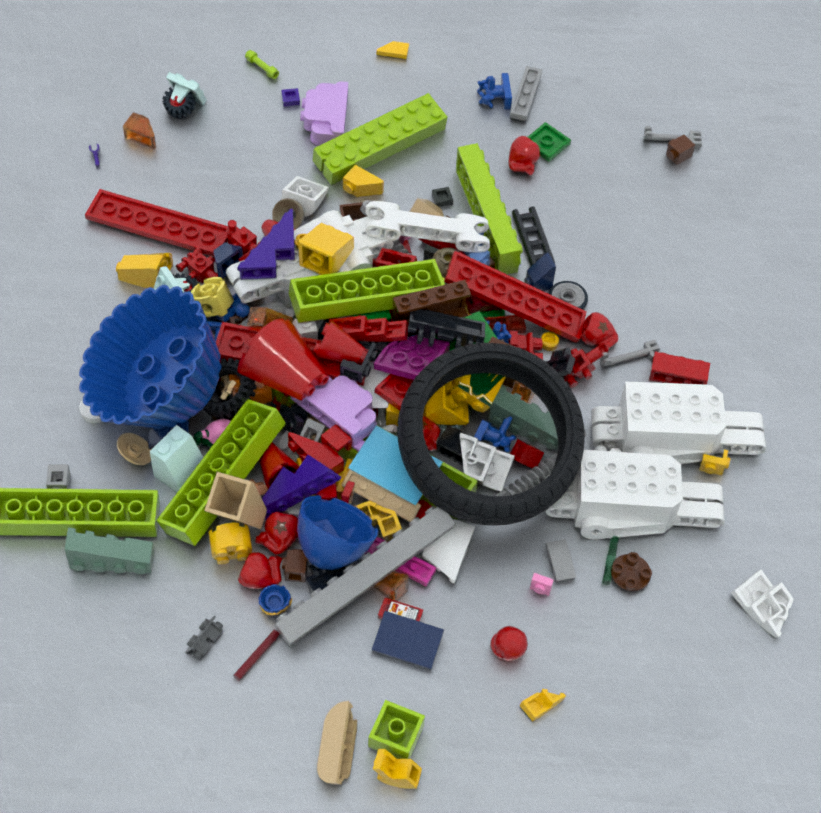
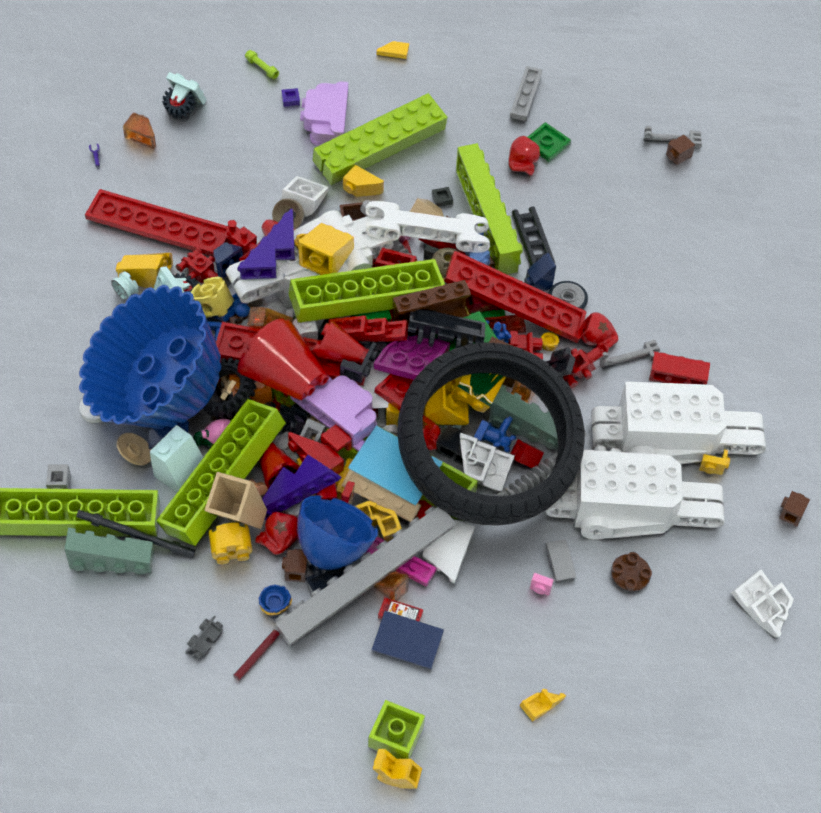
(98, 520): none -> black bar
(124, 285): none -> light aqua wheel
(260, 571): red piece -> none
(337, 744): tan brick -> none
(495, 91): blue piece -> none
(509, 643): red helmet -> none
(611, 556): clear green piece -> none
(794, 508): none -> reddish brown brick

